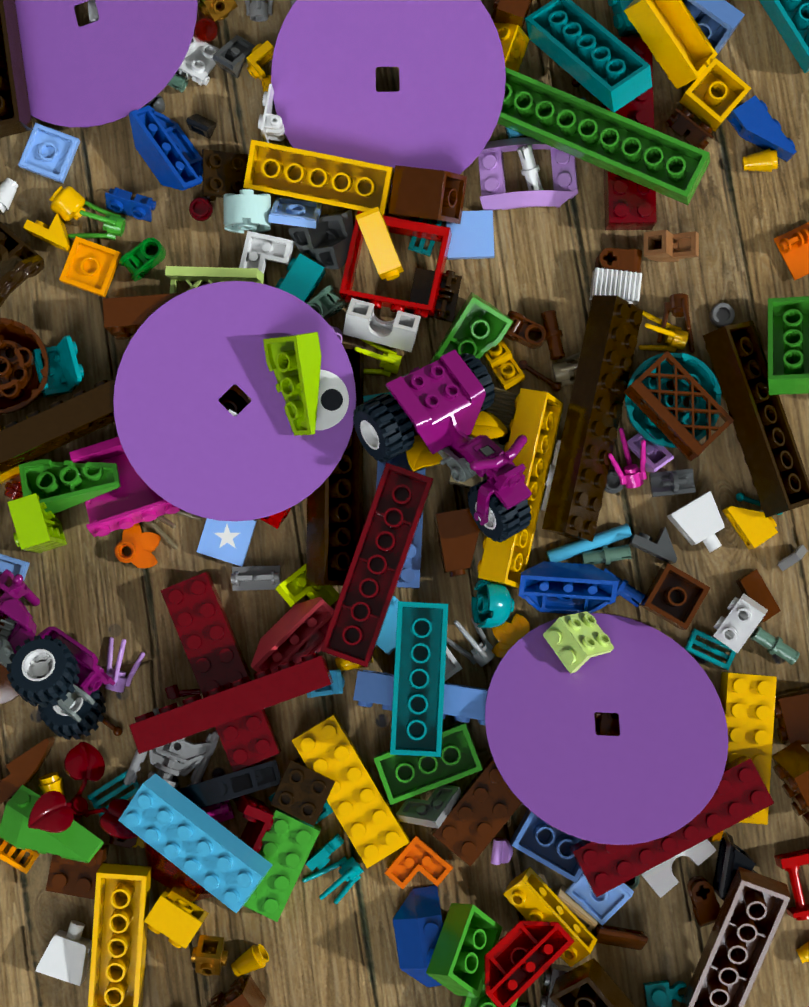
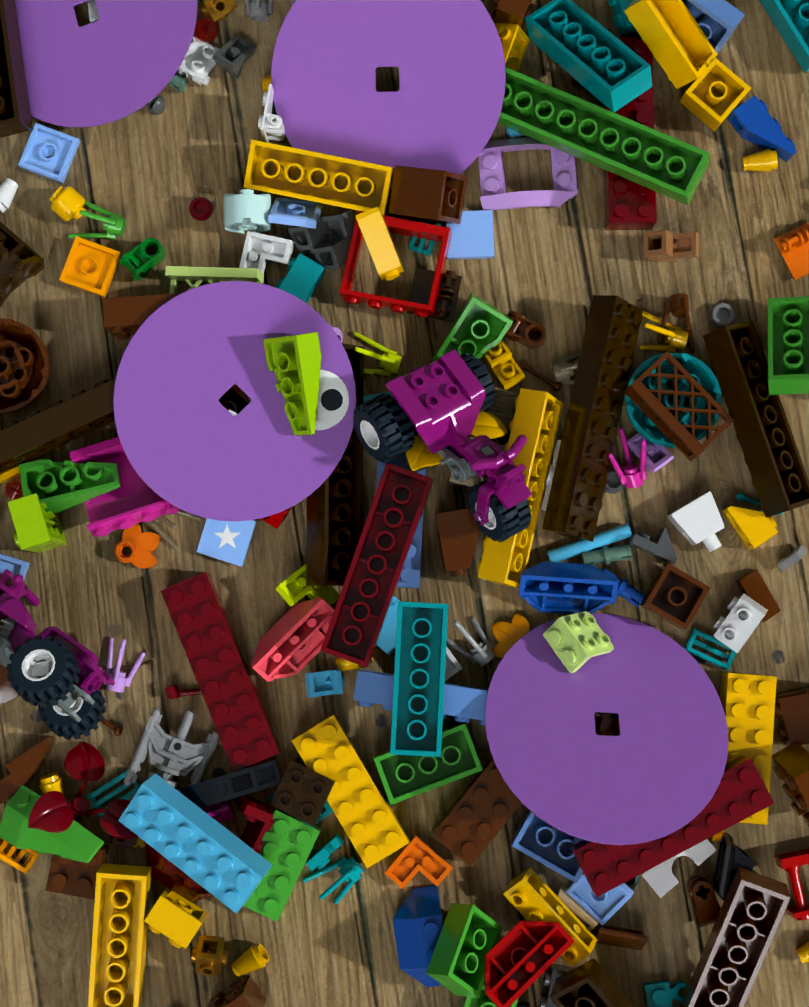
(55, 235): yellow slope -> none
(64, 368): teal bracket -> none
(67, 955): white torso -> none
(120, 202): blue hinge -> none
(166, 149): blue wedge -> none
(201, 125): black slope -> none
(223, 173): dark brown hinge -> none
(227, 705): dark red brick -> none
(255, 578): light grey hinge -> none
(258, 58): yellow bracket -> none
(327, 303): sand green piece -> none
(363, 324): white arch -> none
(430, 812): light grey plate -> none
(492, 604): teal cylinder -> none
(501, 851): lavender plate -> none
(530, 169): white pin -> none
(553, 335): reddish brown pin -> none
(616, 282): white brick -> none
(621, 259): reddish brown piece -> none
(672, 482): dark grey hips -> none
(684, 121): reddish brown hinge -> none
(775, 645): sand green pin -> none

